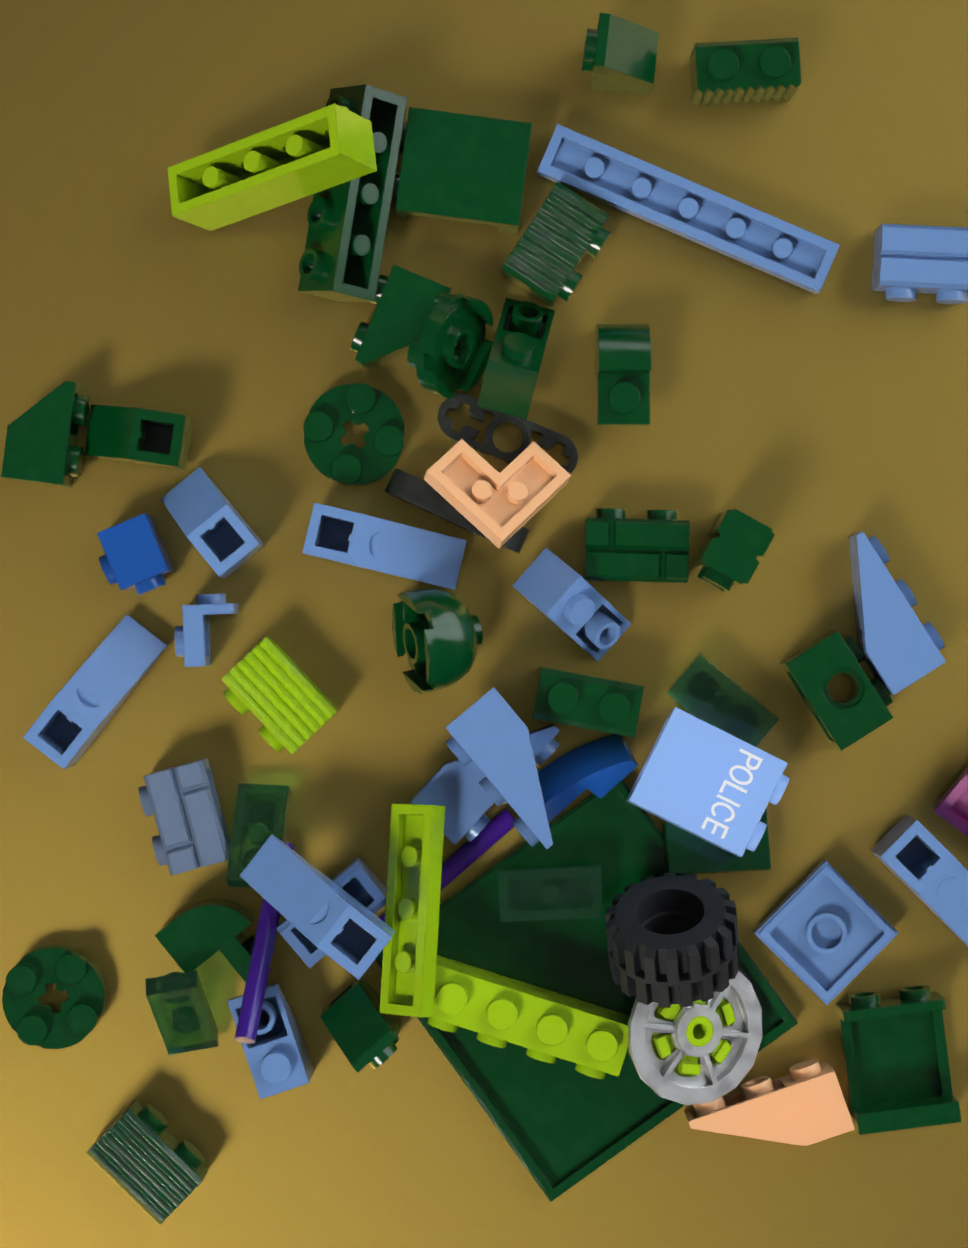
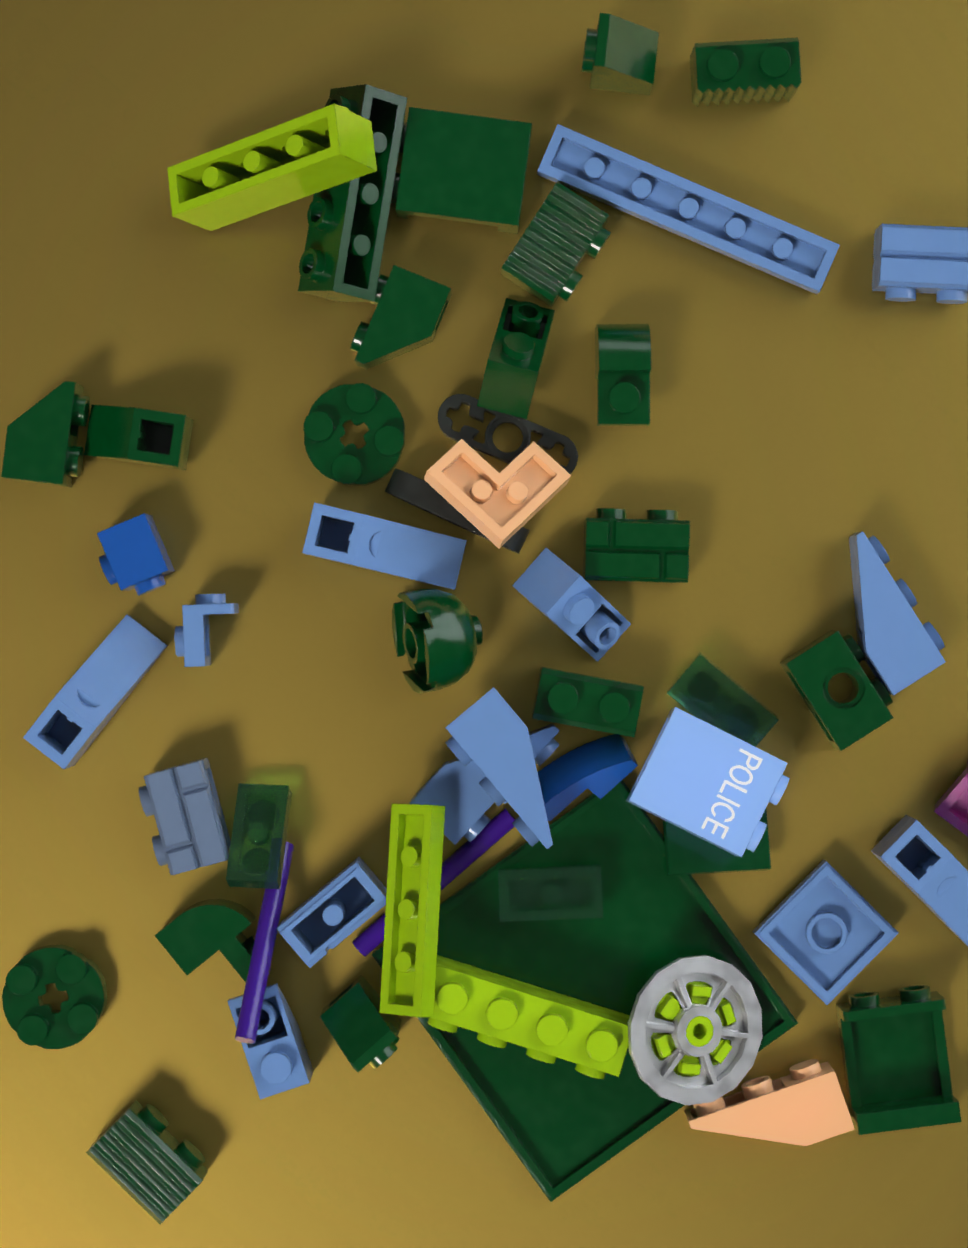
(182, 1012): clear green plate -> none
(212, 523): medium blue slope -> none
(278, 696): lime brick -> none
(317, 907): medium blue slope -> none
(452, 345): dark green plate -> none
(672, 939): black tyre -> none
(732, 550): dark green brick -> none

